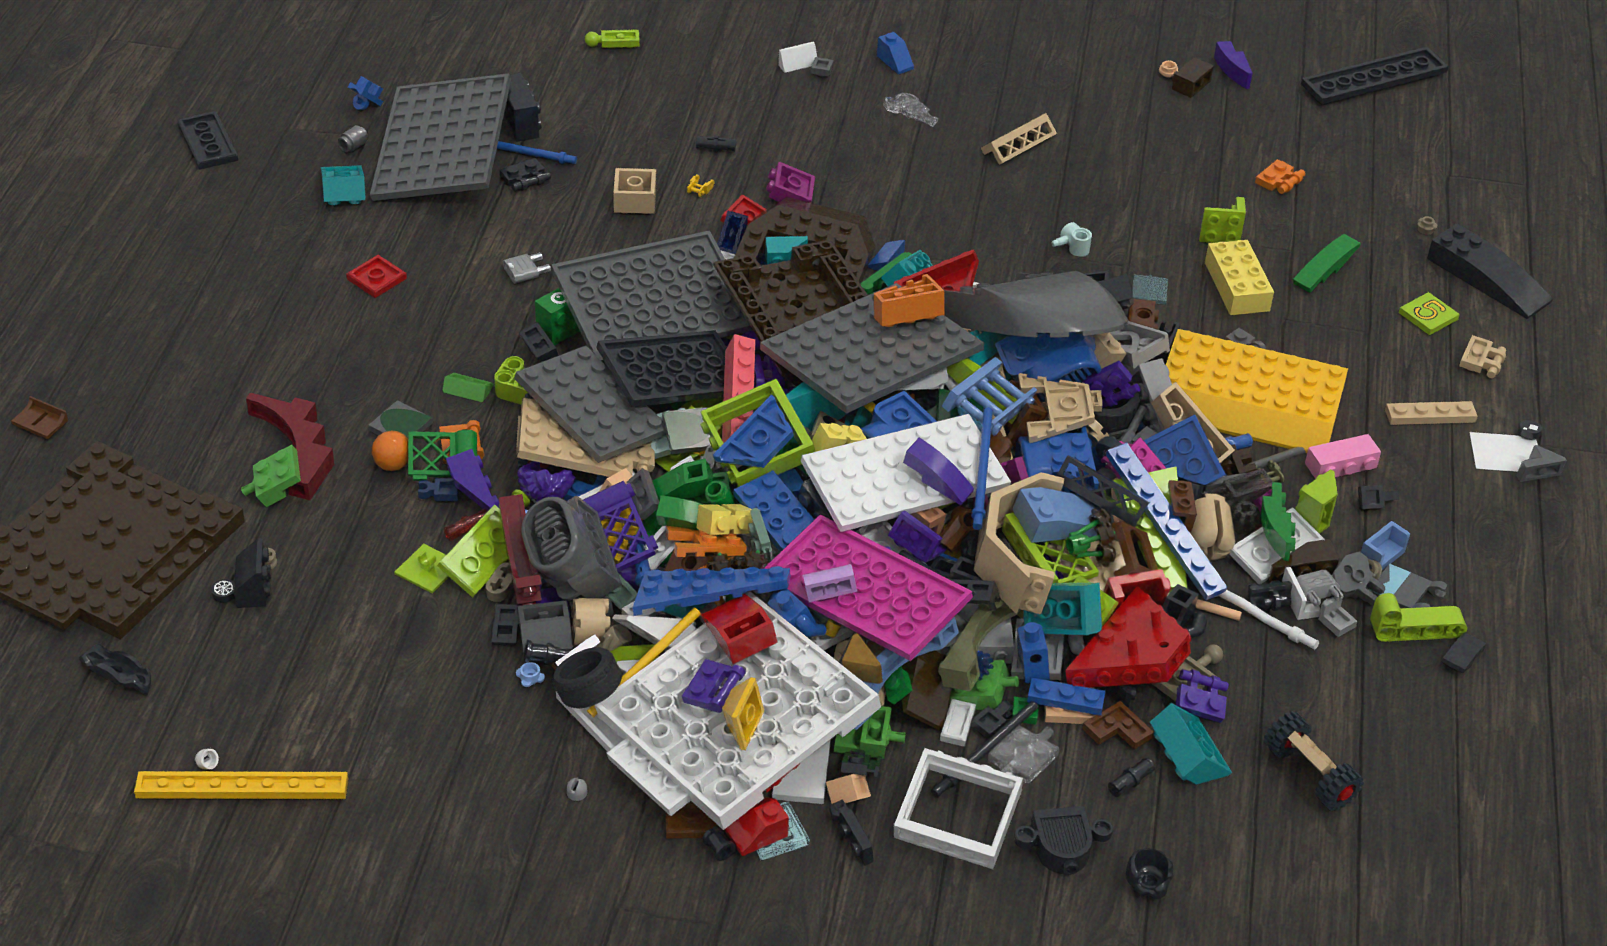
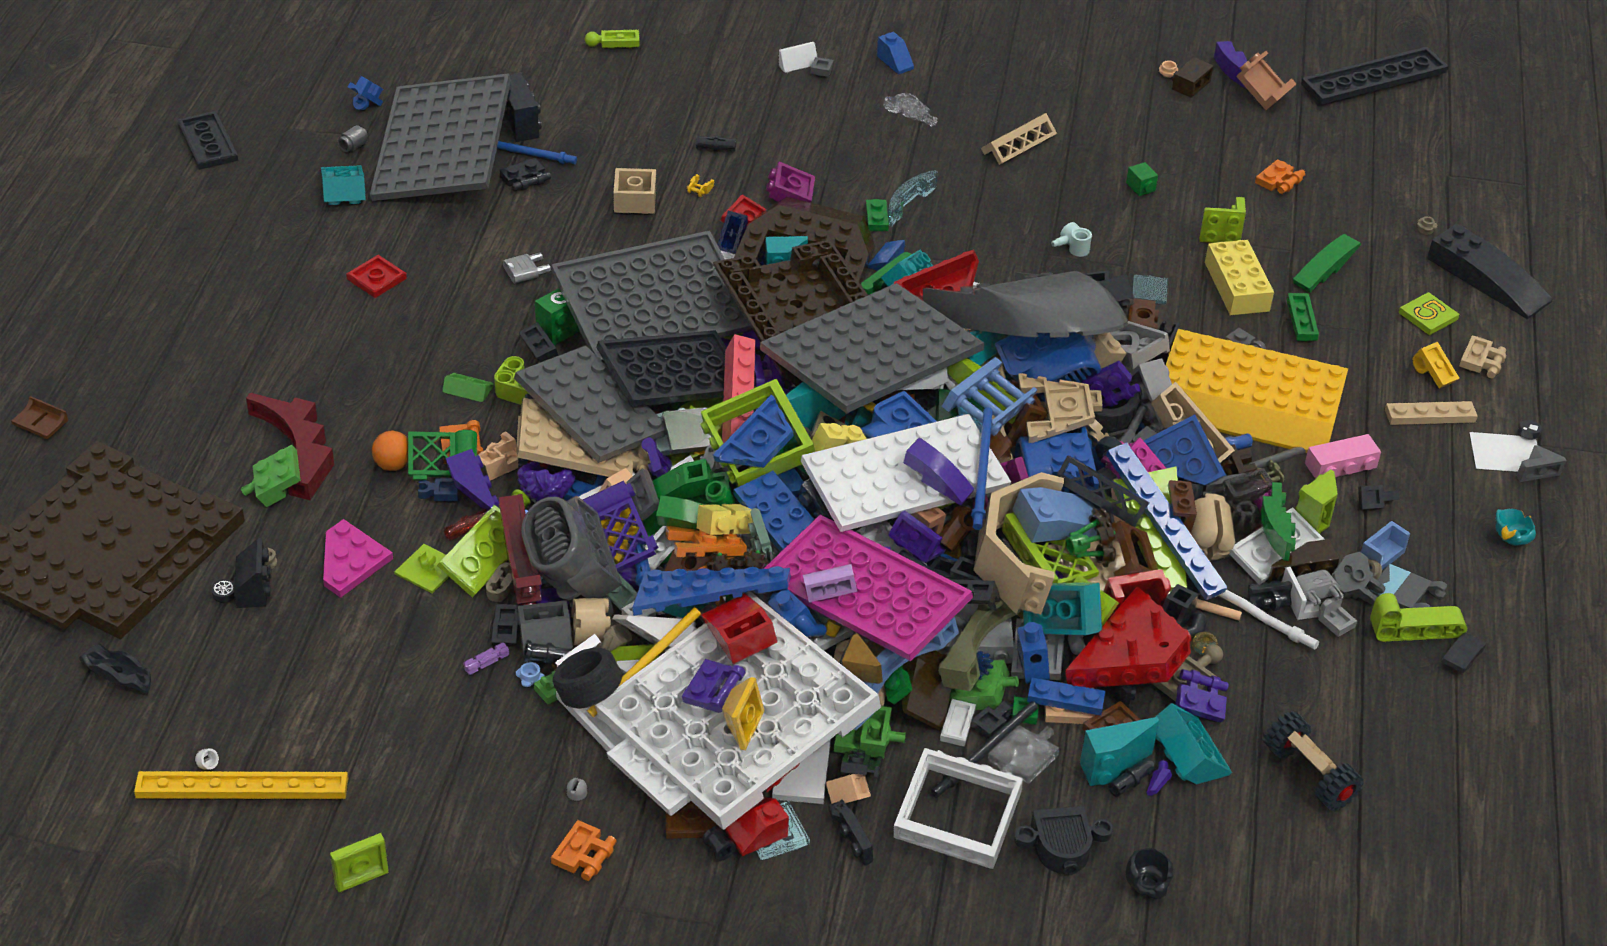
(351, 557): none -> dark pink plate
(359, 862): none -> lime tile
(402, 419): dark green tile -> none
(486, 658): none -> medium lavender axle
(500, 457): none -> light nougat slope
(546, 689): none -> bright green tile
(577, 845): none -> orange plate
(659, 463): none -> dark purple plate
(877, 215): none -> green plate
(909, 303): orange wedge -> none
(920, 184): none -> clear light blue slope
(1115, 748): none -> teal slope
(1141, 179): none -> green brick
(1159, 778): none -> dark purple bar
(1203, 640): none -> clear yellow tile
(1263, 81): none -> nougat panel
(1302, 317): none -> green plate
(1435, 361): none -> yellow plate
(1515, 527): none -> teal hair

